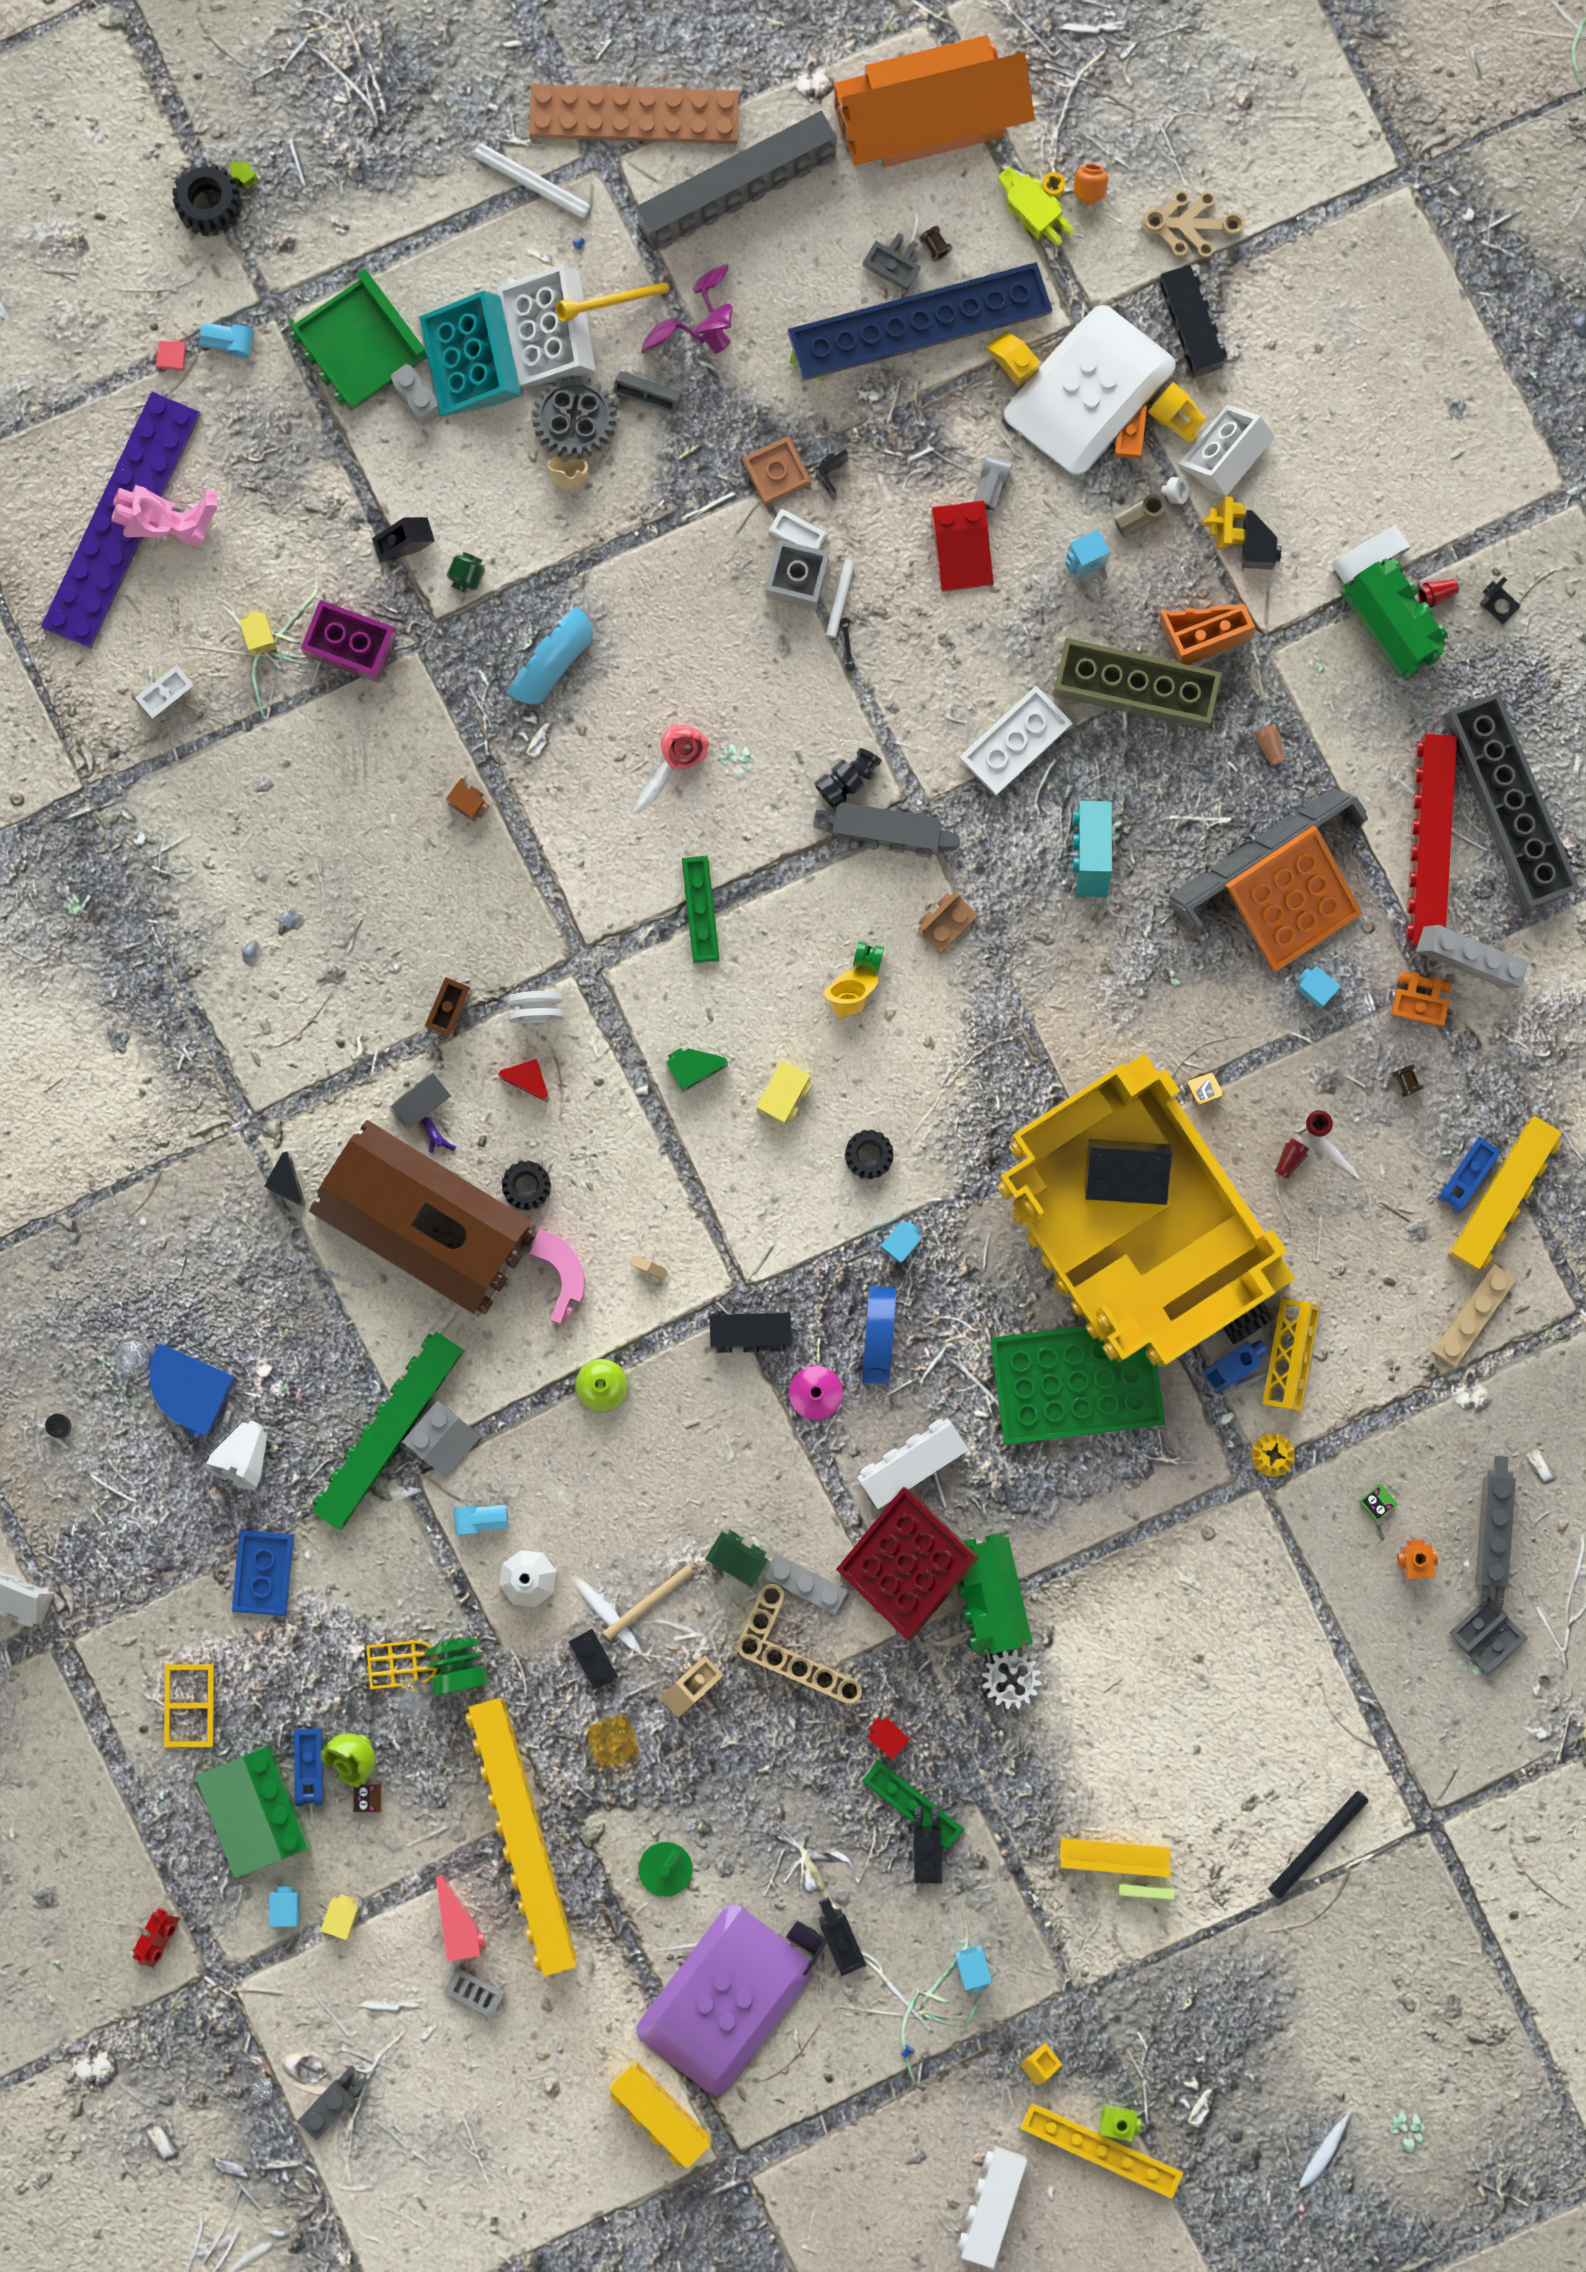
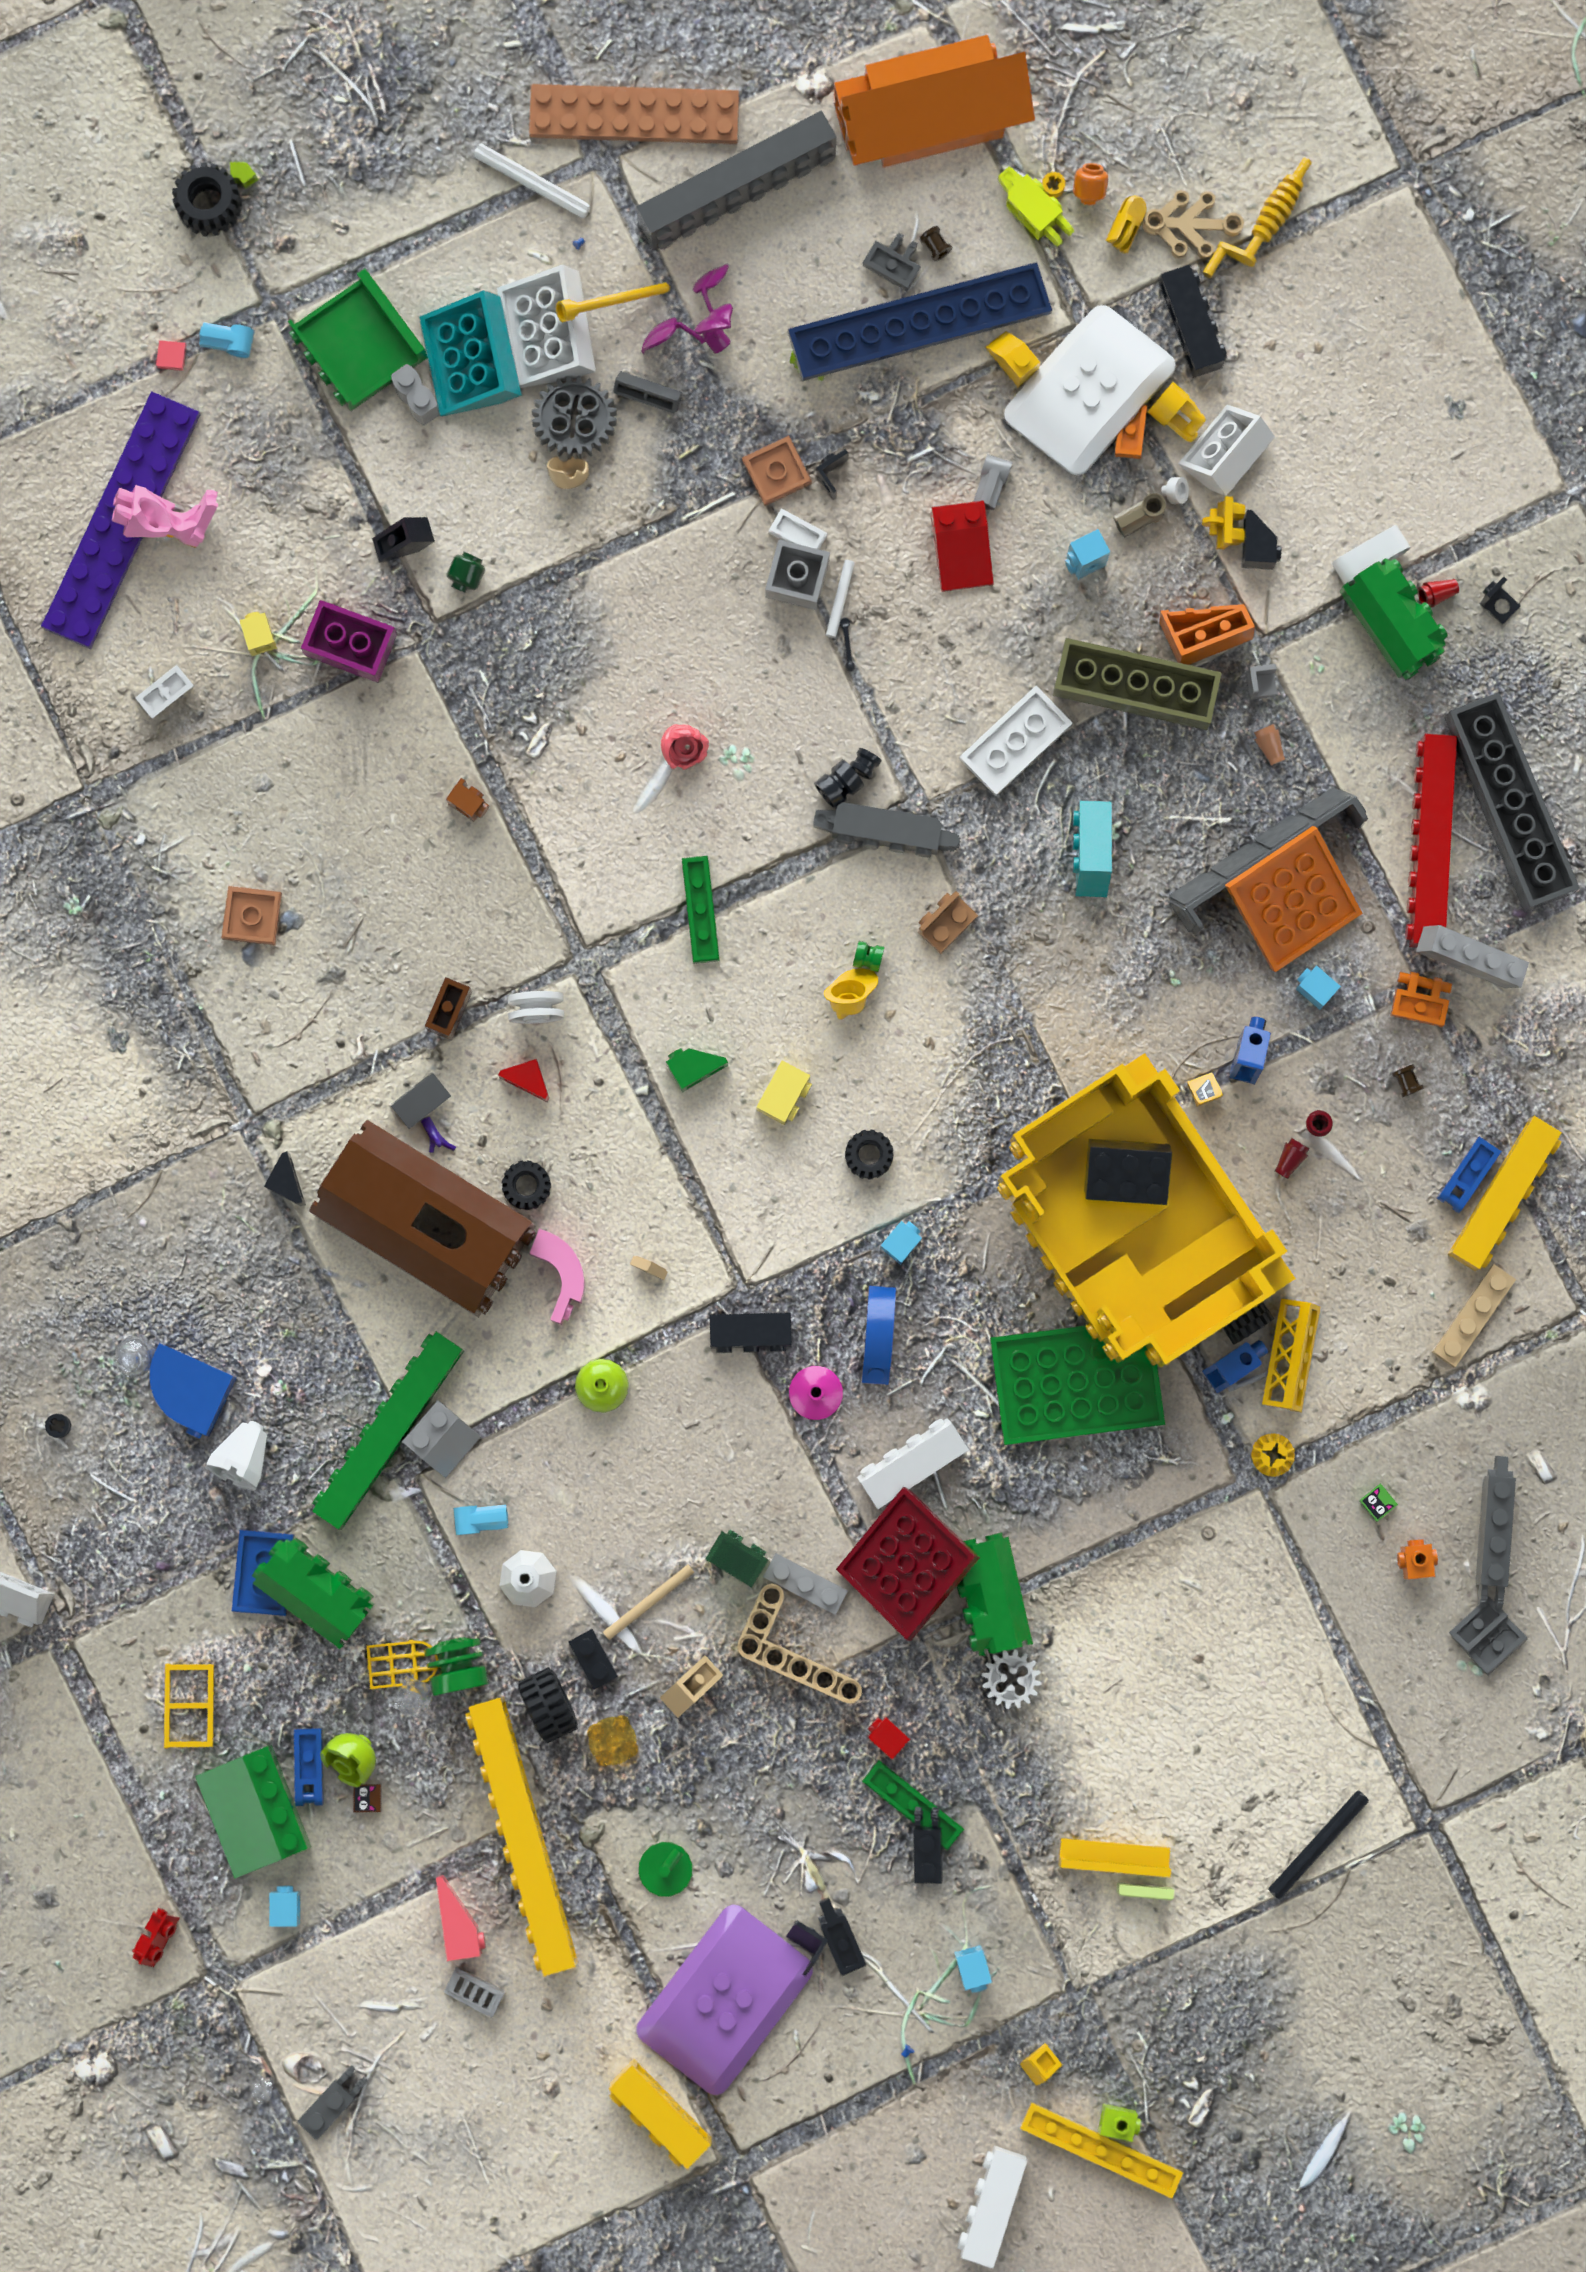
(251, 915): none -> nougat tile
(313, 1591): none -> green brick
(340, 1917): light yellow brick -> none
(547, 1705): none -> black tyre
(553, 658): medium azure brick -> none
(1127, 223): none -> yellow arm
(1250, 1052): none -> torso
(1261, 681): none -> light grey panel
(1271, 217): none -> yellow piece

